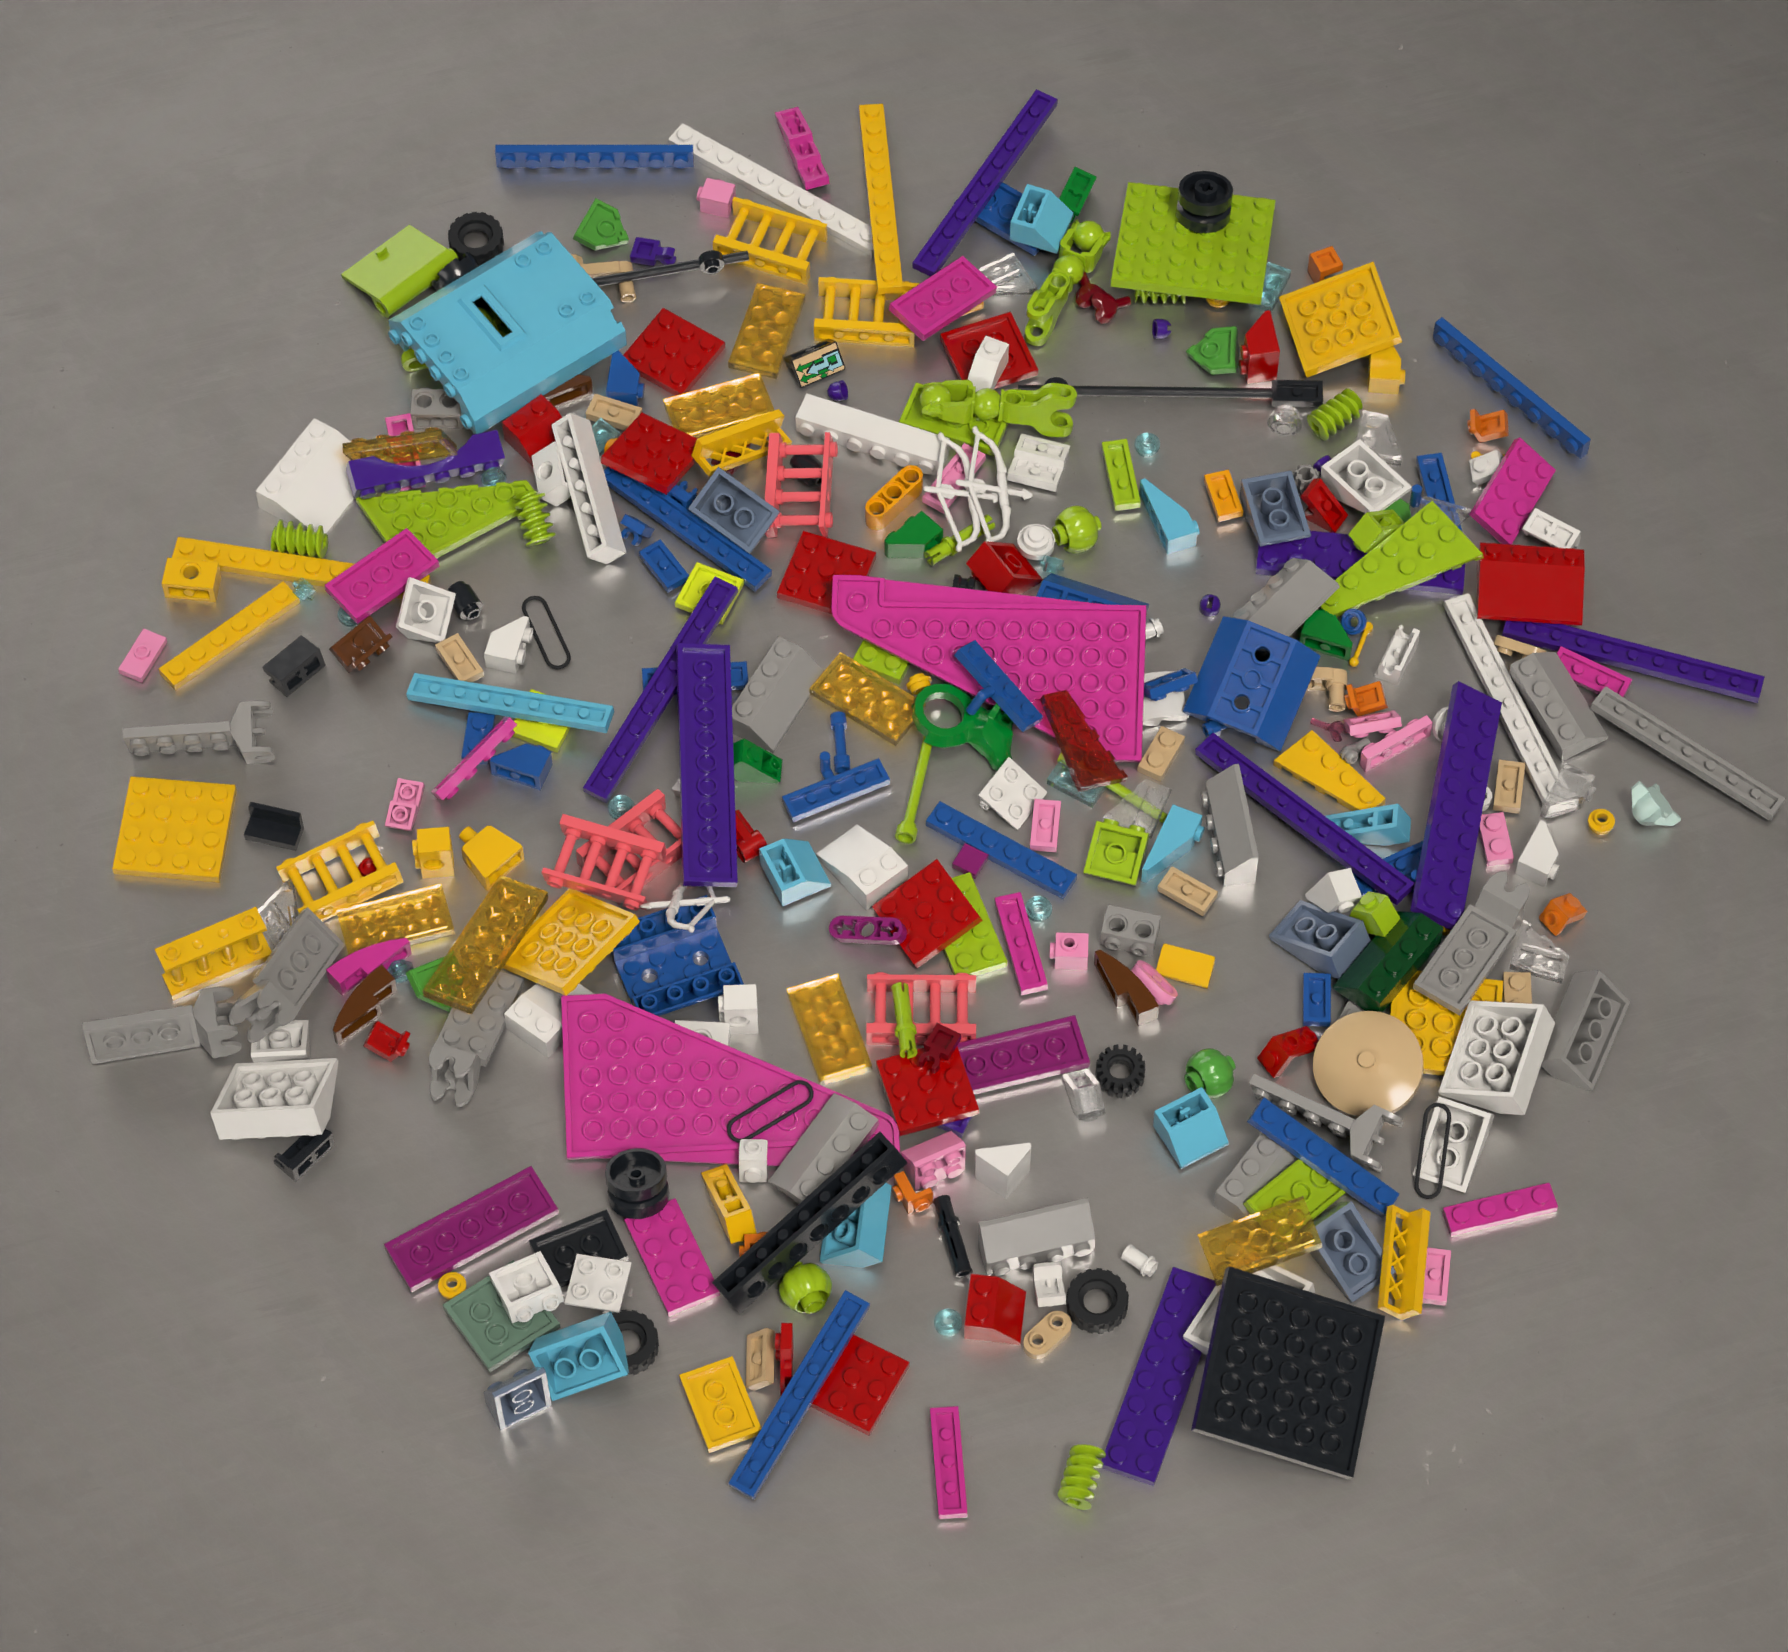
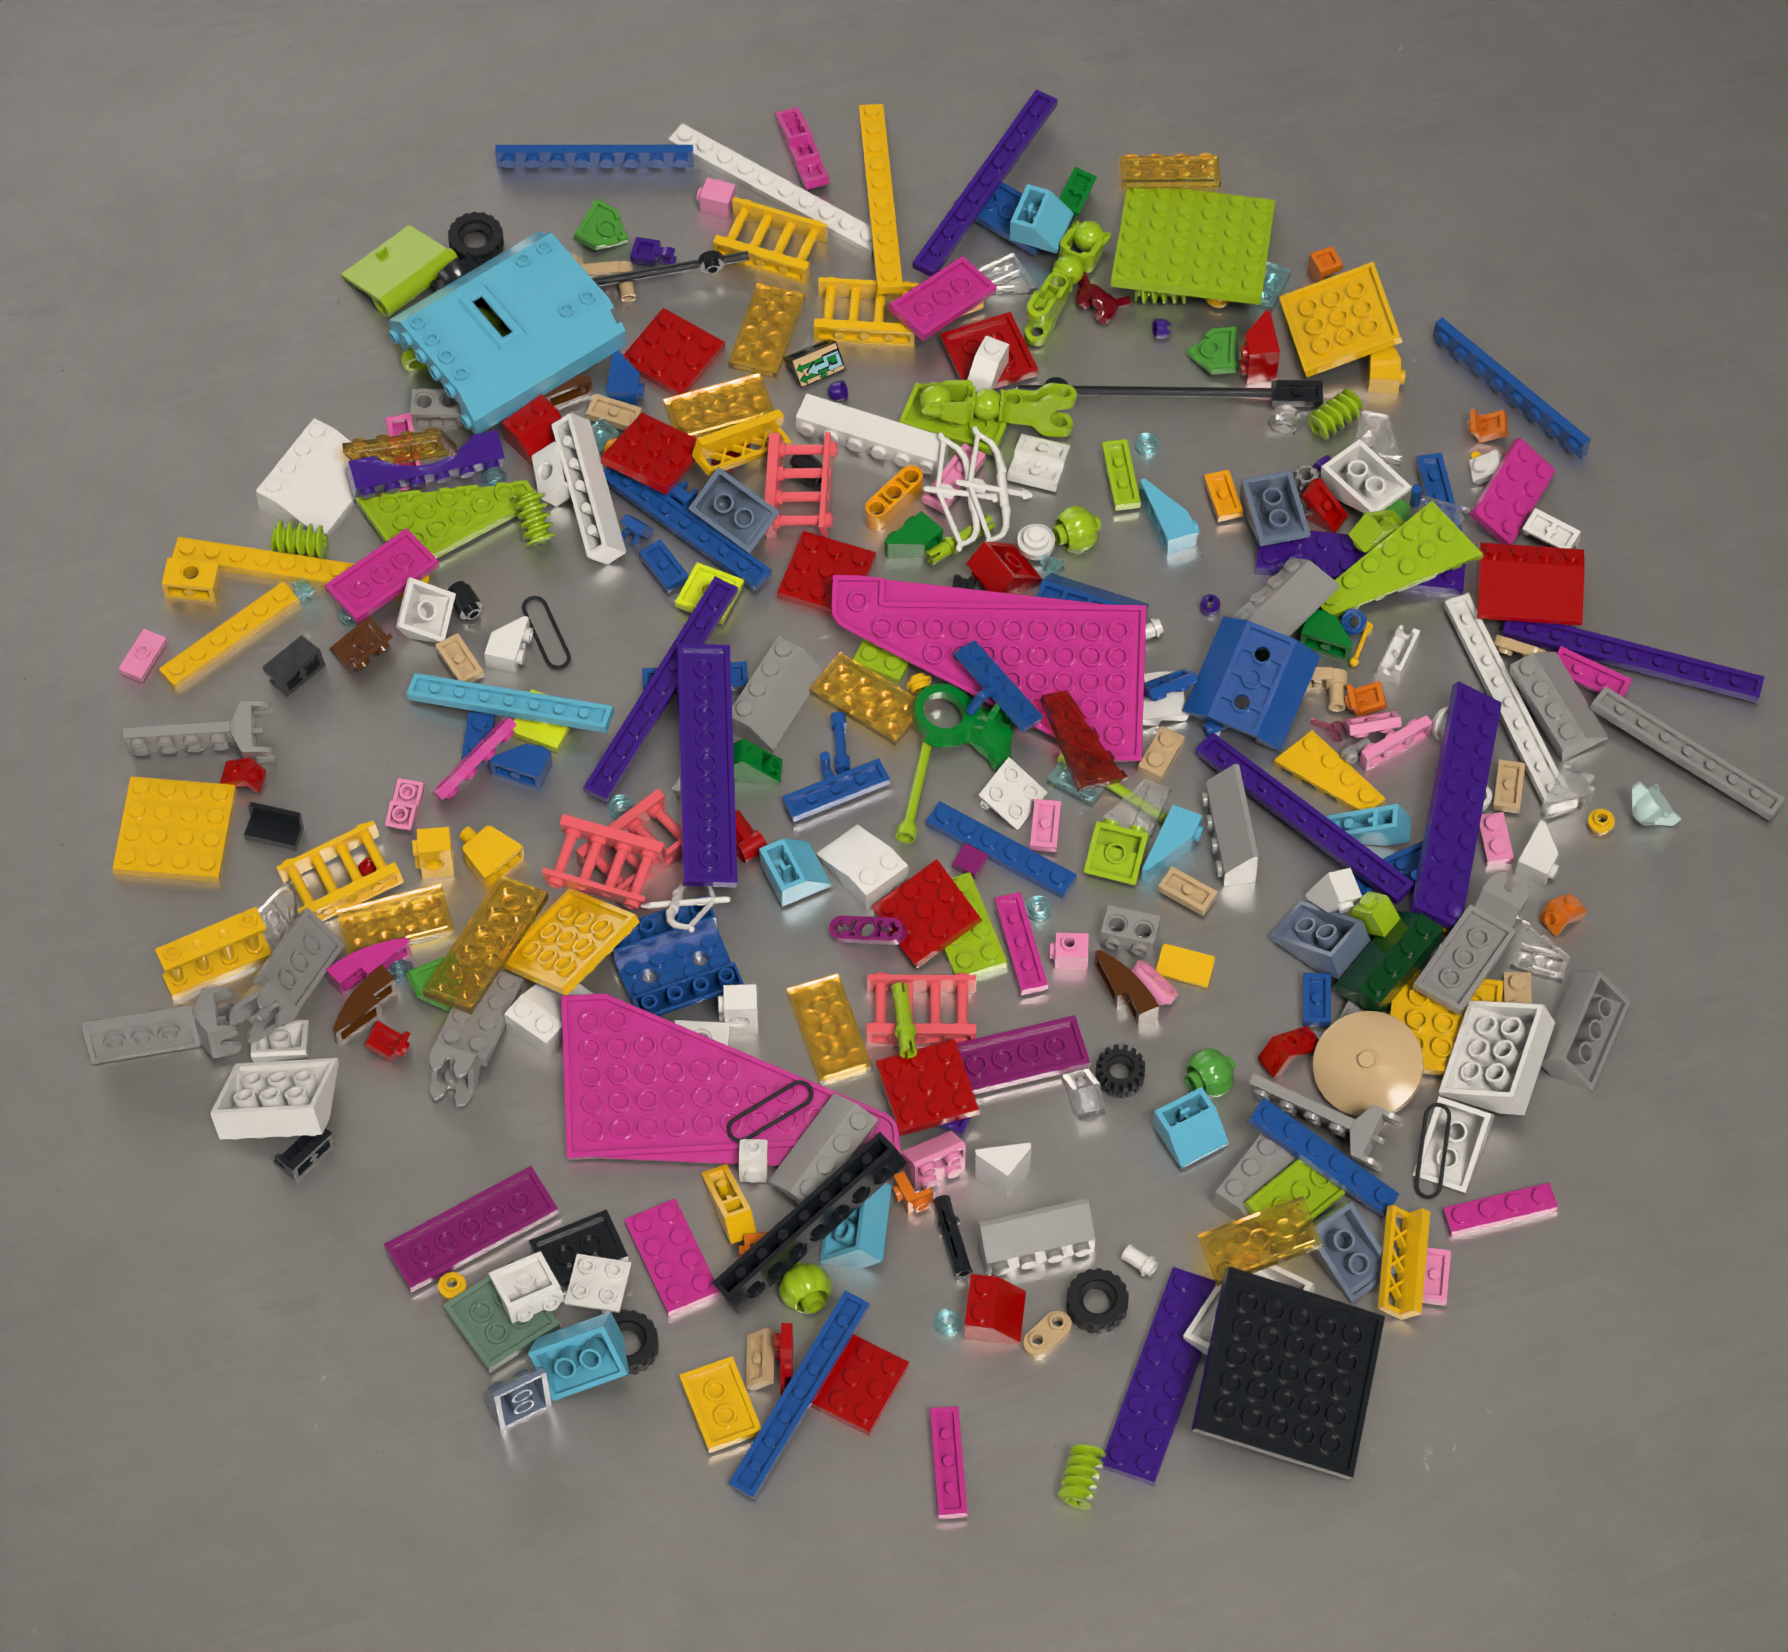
(244, 773): none -> red bracket
(637, 1183): black wheel -> none
(939, 1045): dark red plate -> none
(1049, 1284): white bracket -> none
(1170, 171): none -> clear yellow plate
(1204, 202): black wheel -> none

